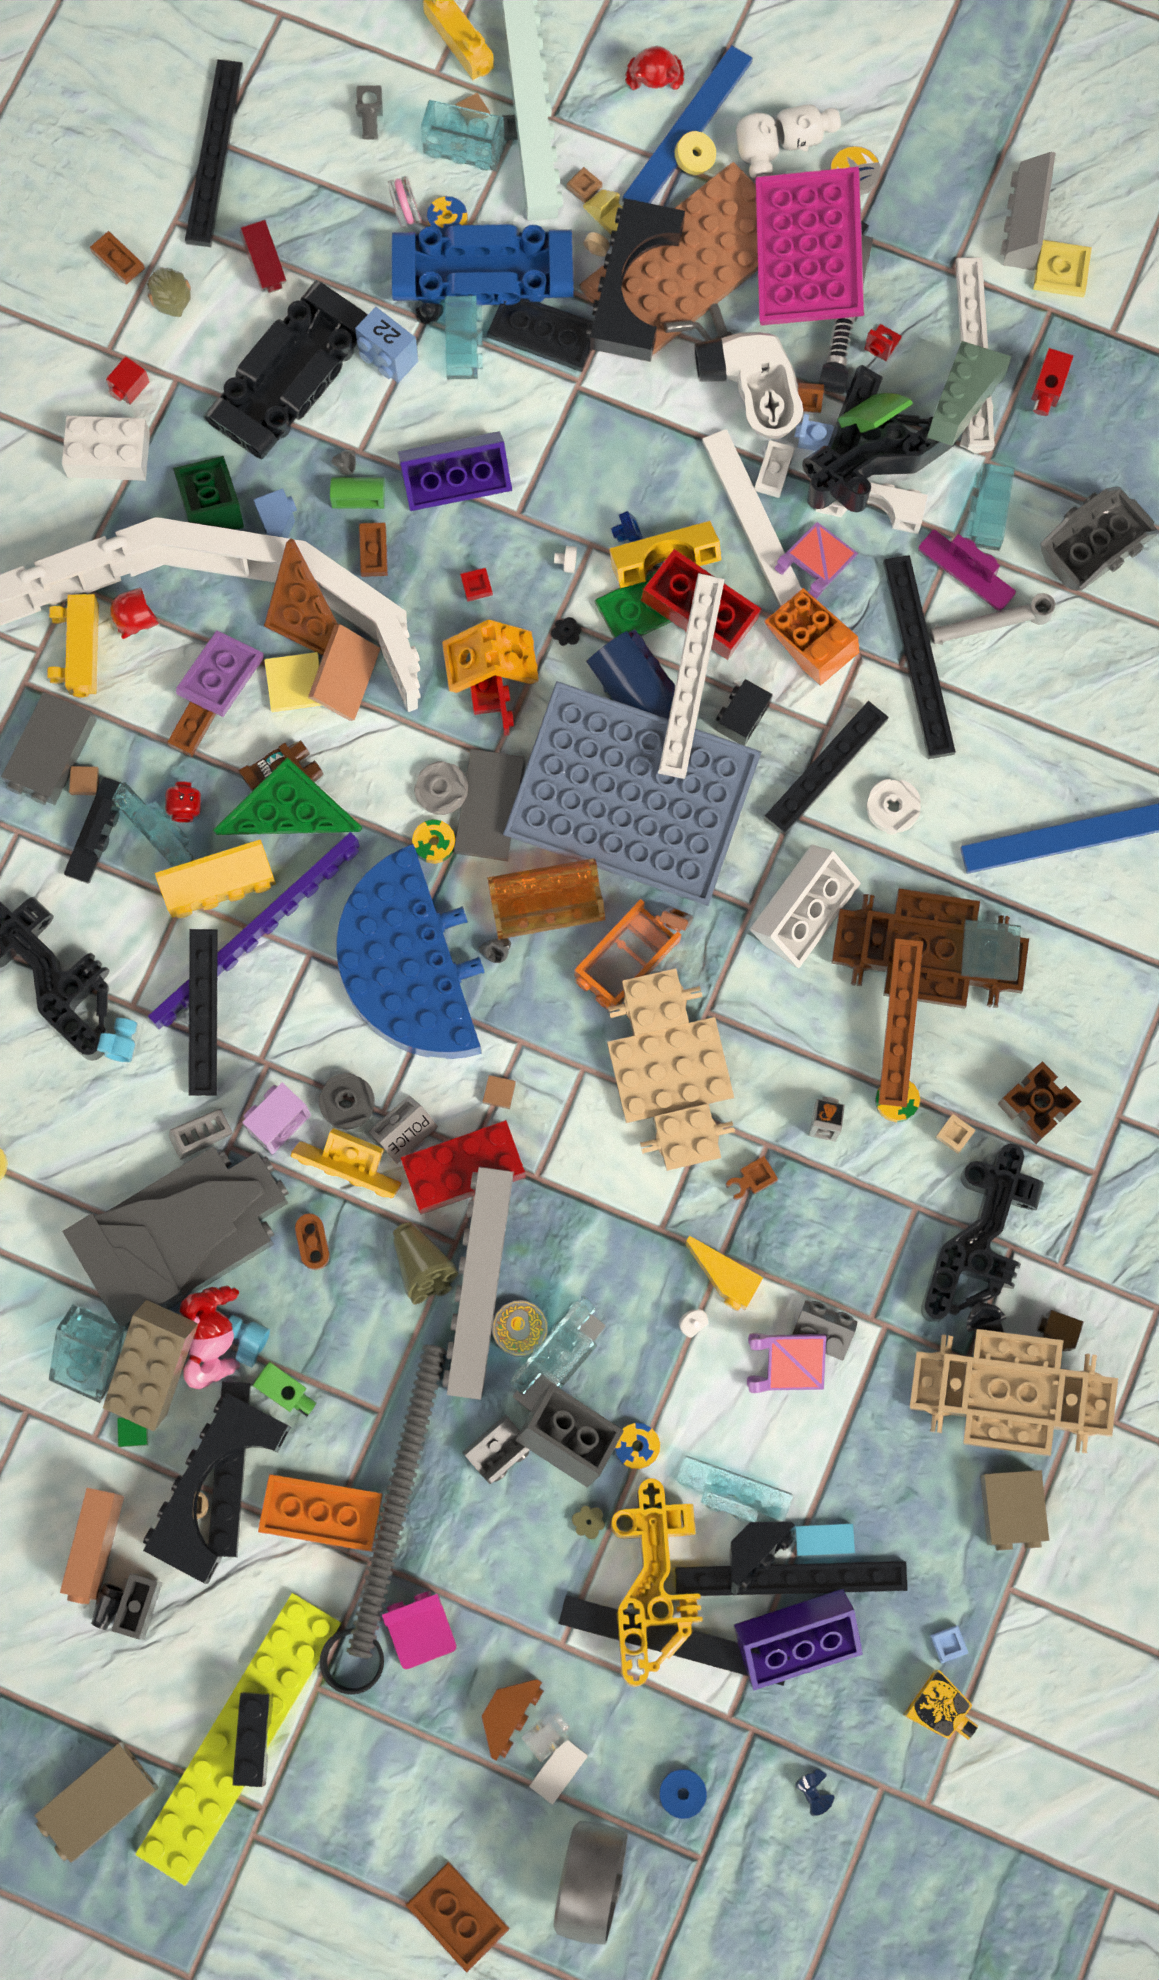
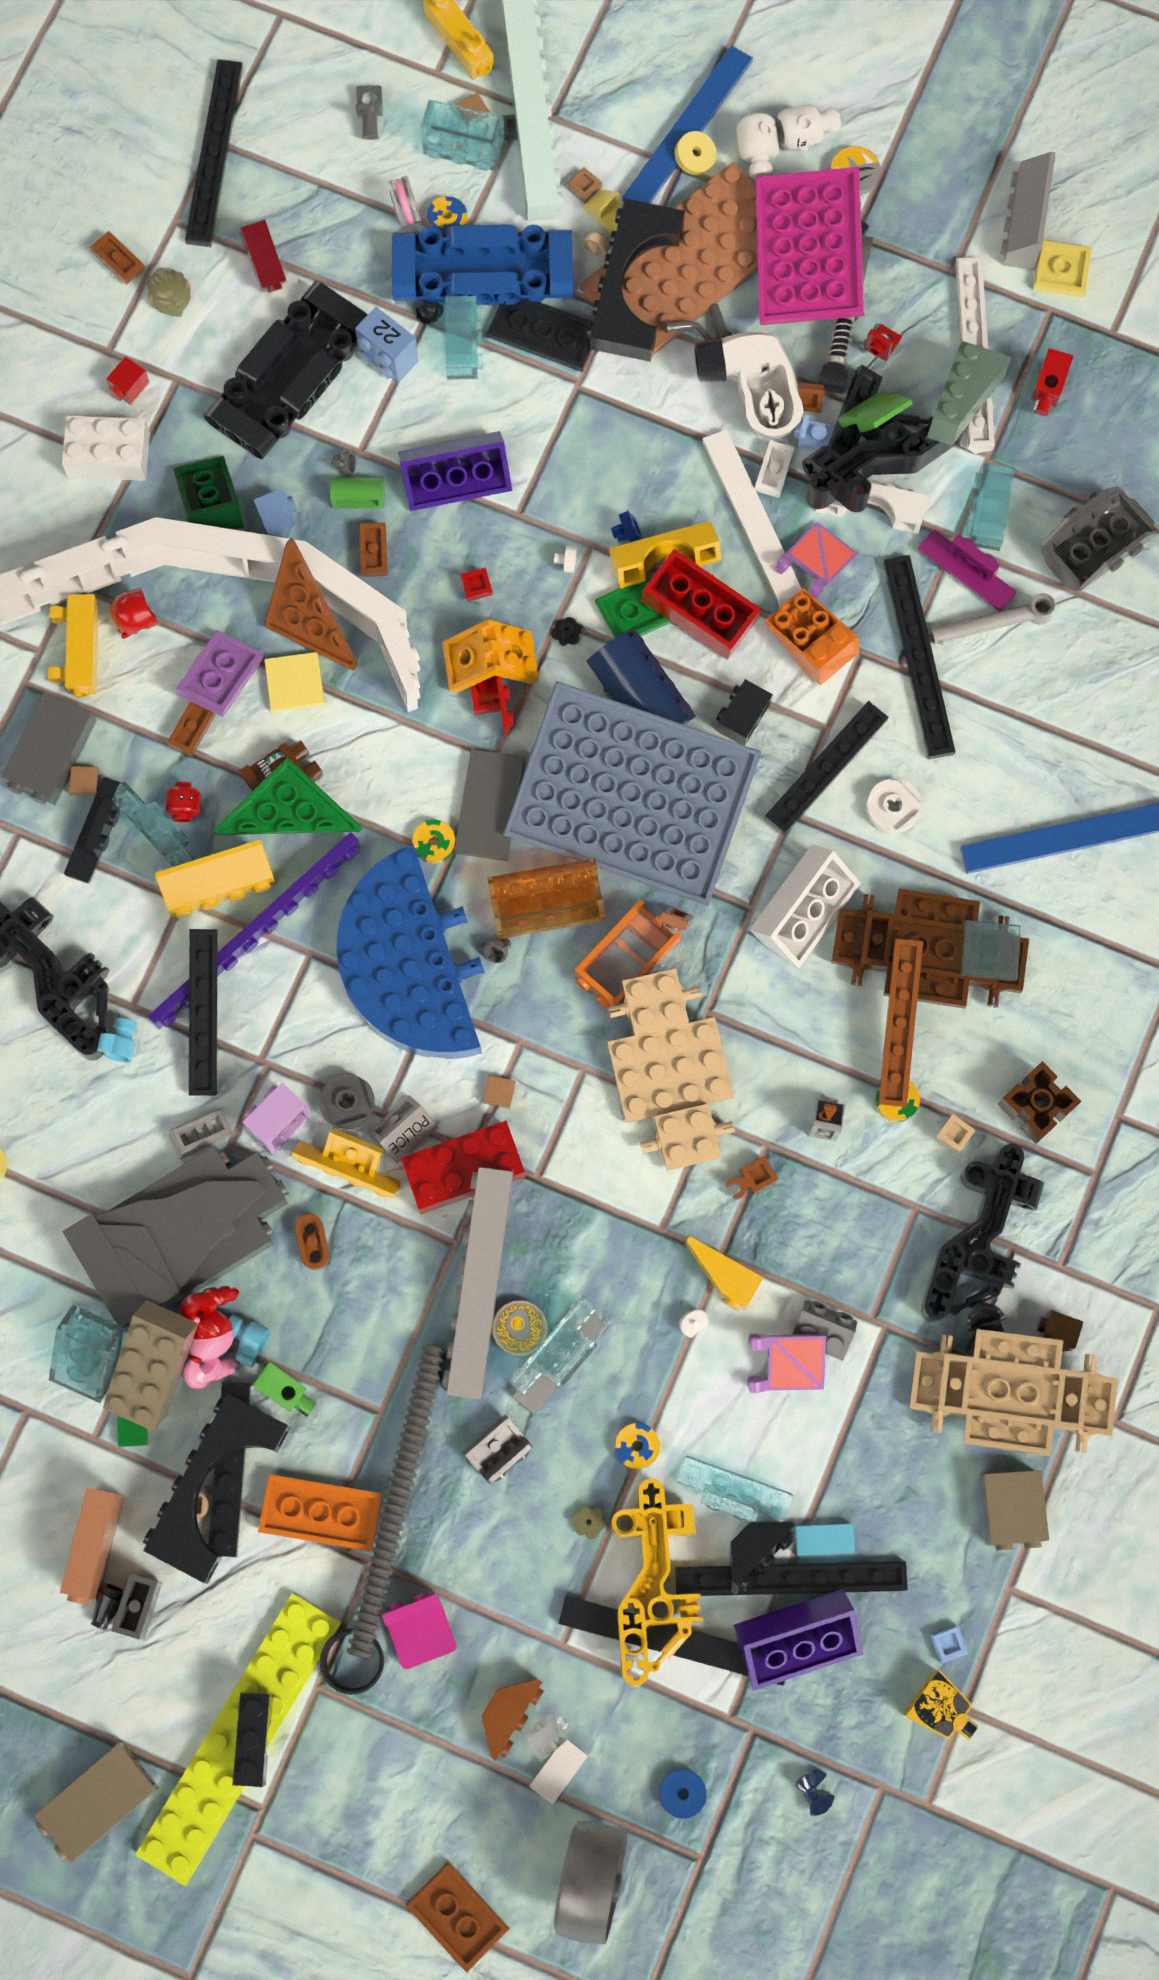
(344, 672): nougat tile -> none
(422, 1264): olive cone -> none
(441, 788): light grey tile -> none
(569, 1435): dark grey brick -> none
(655, 69): red hair -> none
(691, 676): white tile -> none

